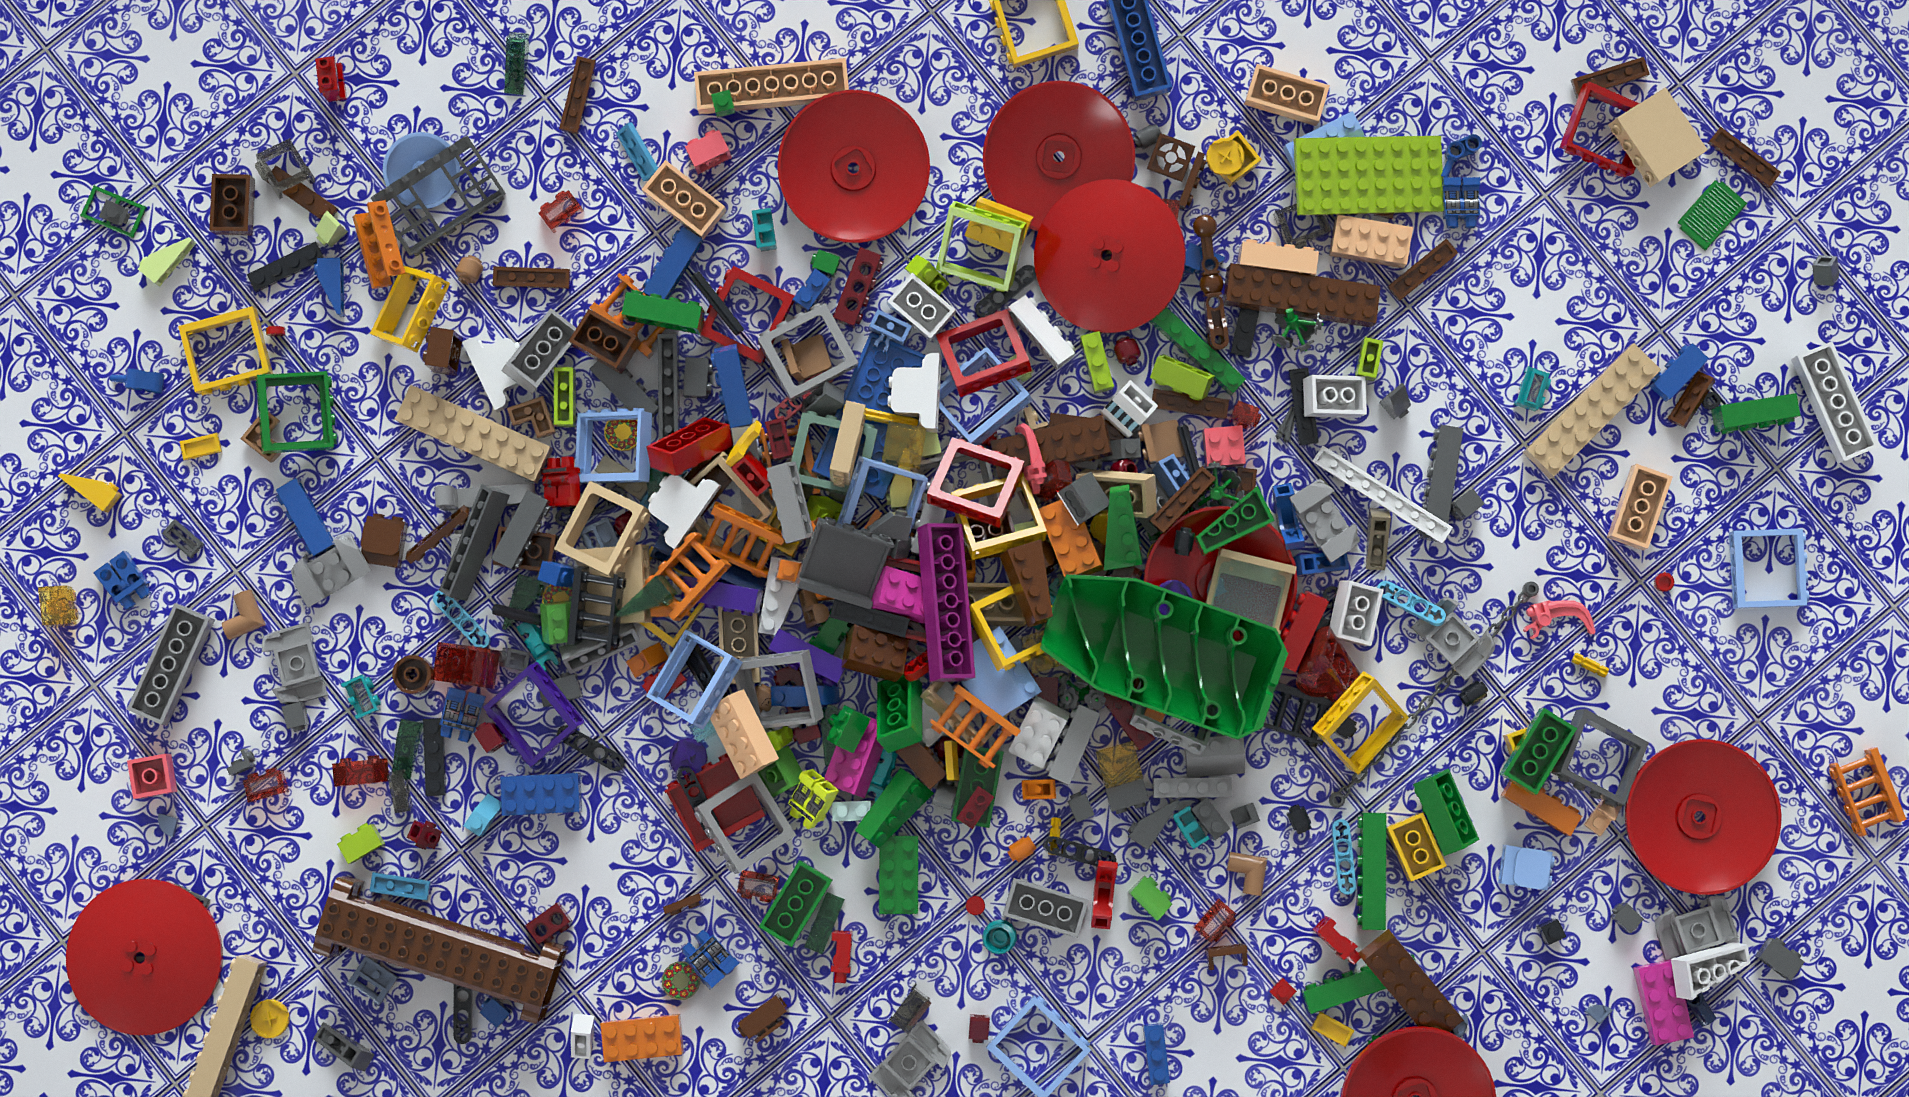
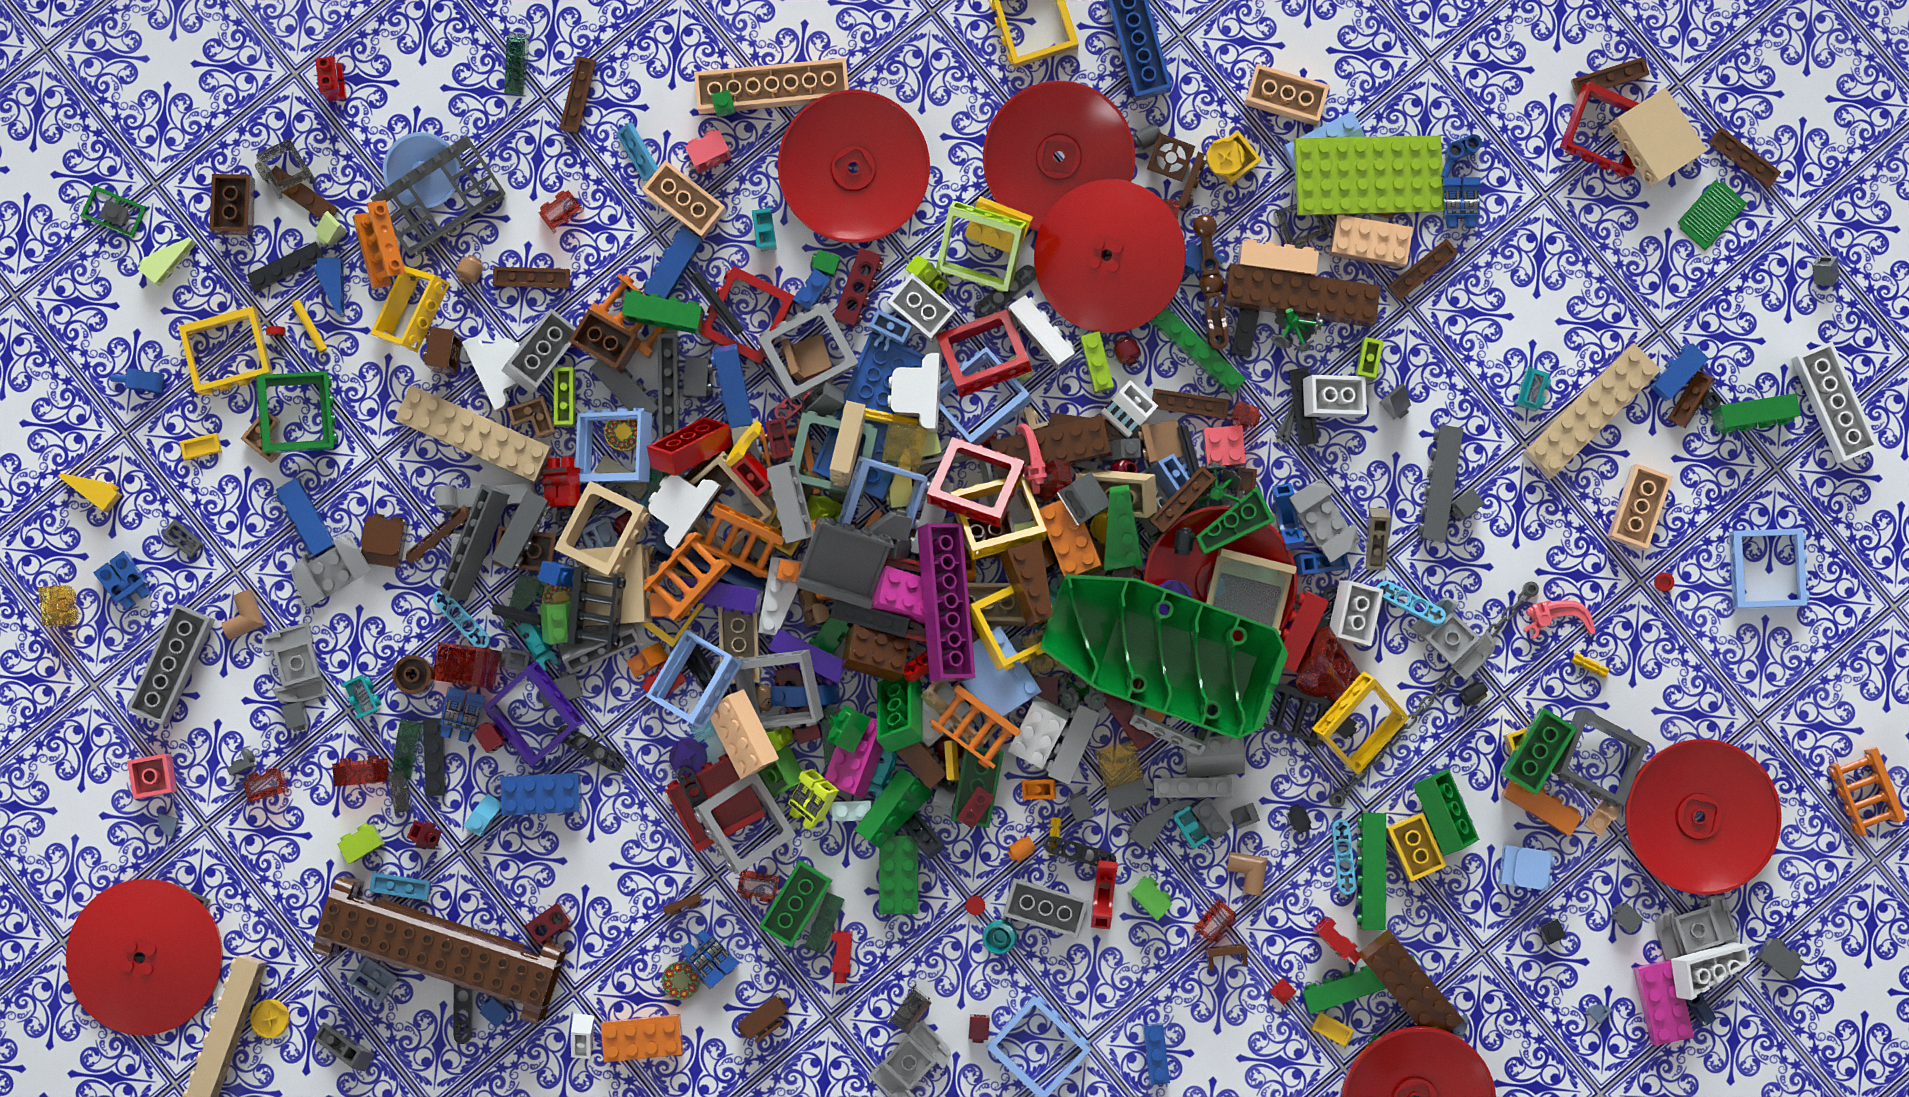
(309, 326): none -> yellow piece
(653, 595): clear green slope -> none
(923, 835): none -> black plate
(1181, 377): lime brick -> none
(1382, 494): white plate -> none

